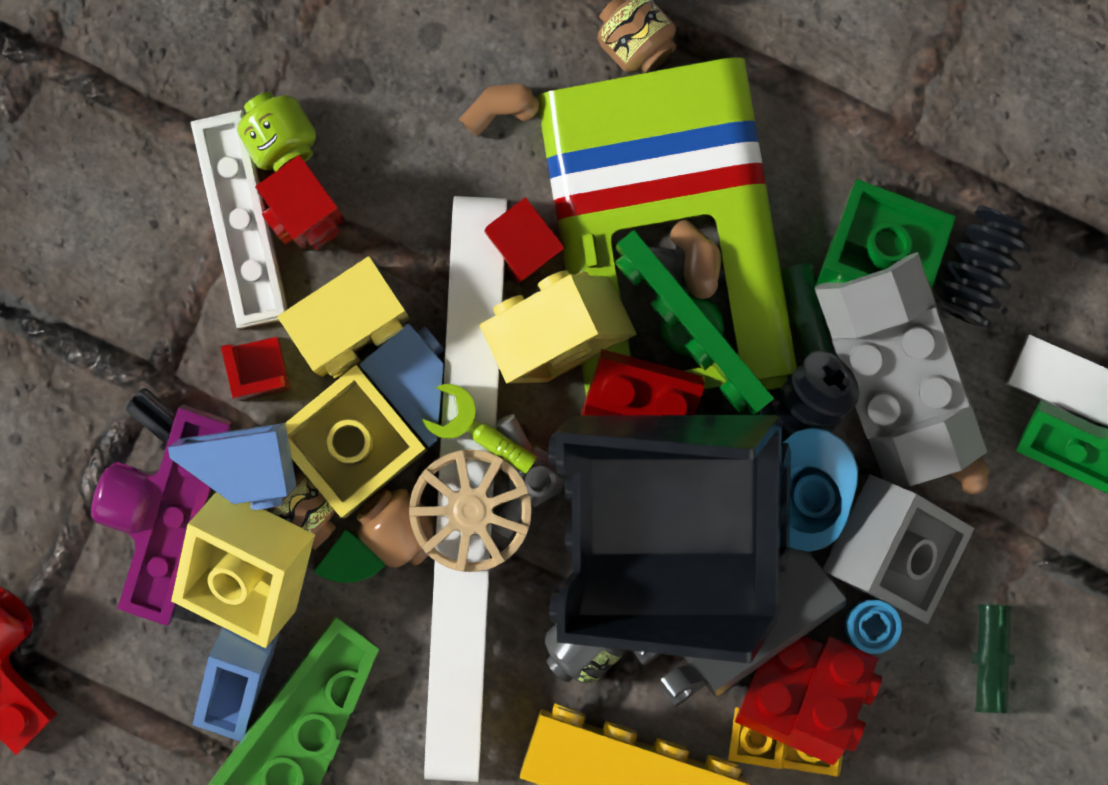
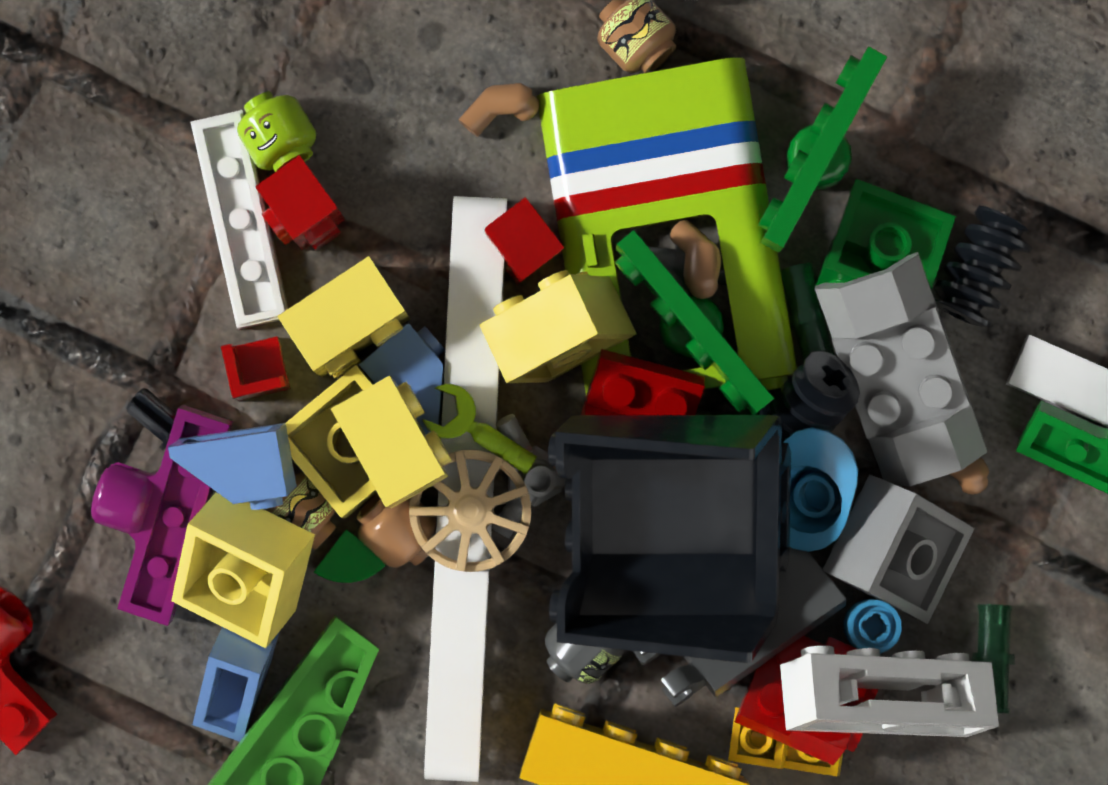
(391, 441): none -> light yellow brick
(820, 152): none -> green plate
(825, 680): none -> white brick

